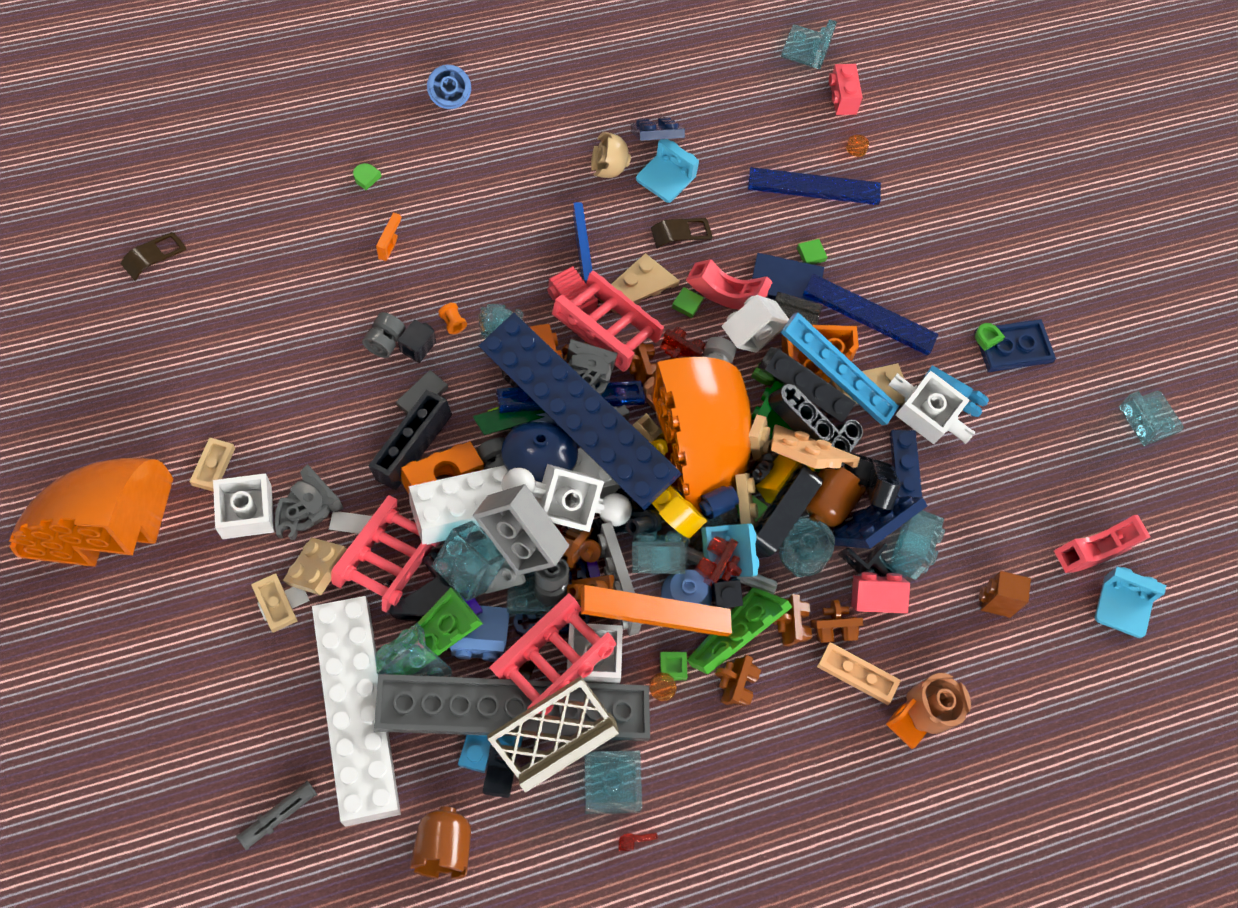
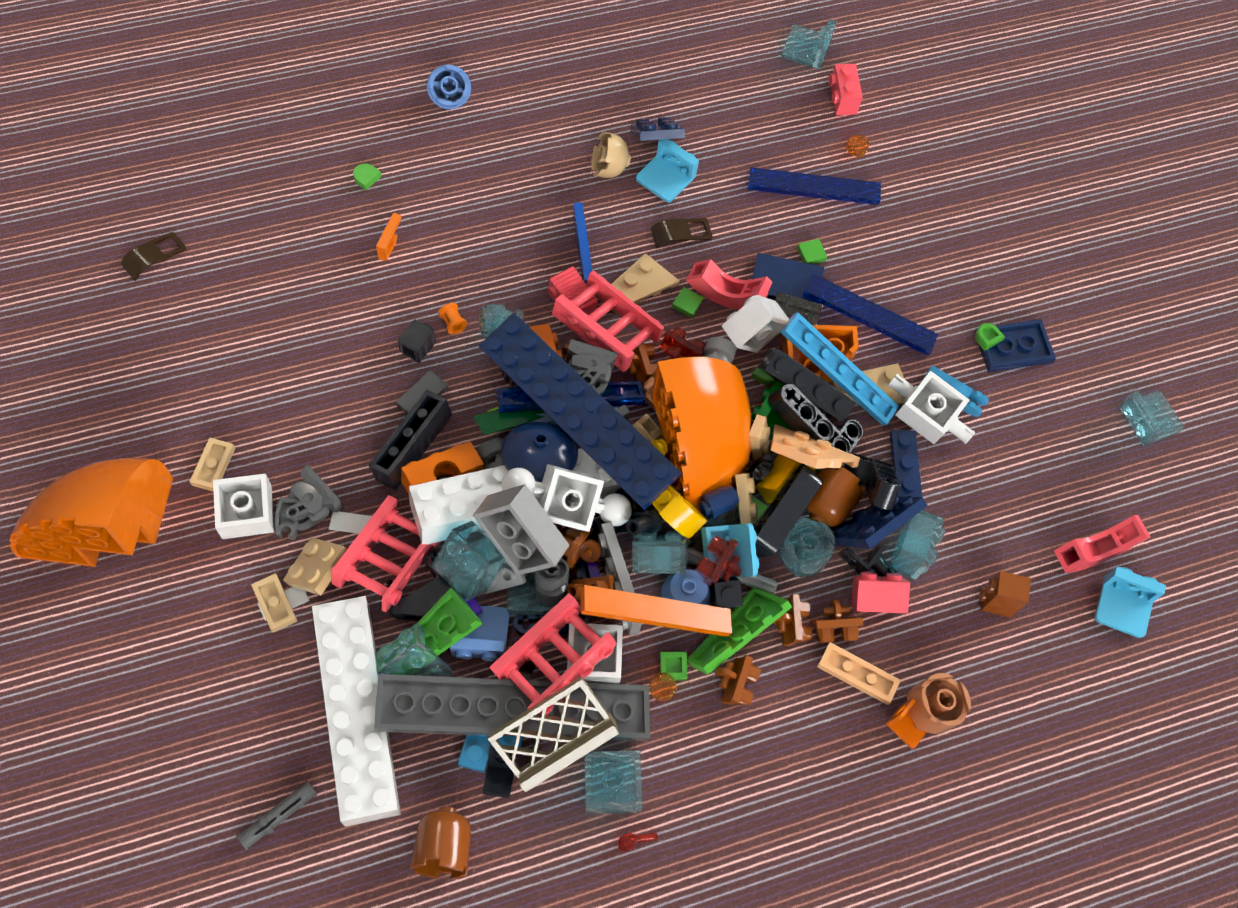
(383, 335): dark grey wheel -> none

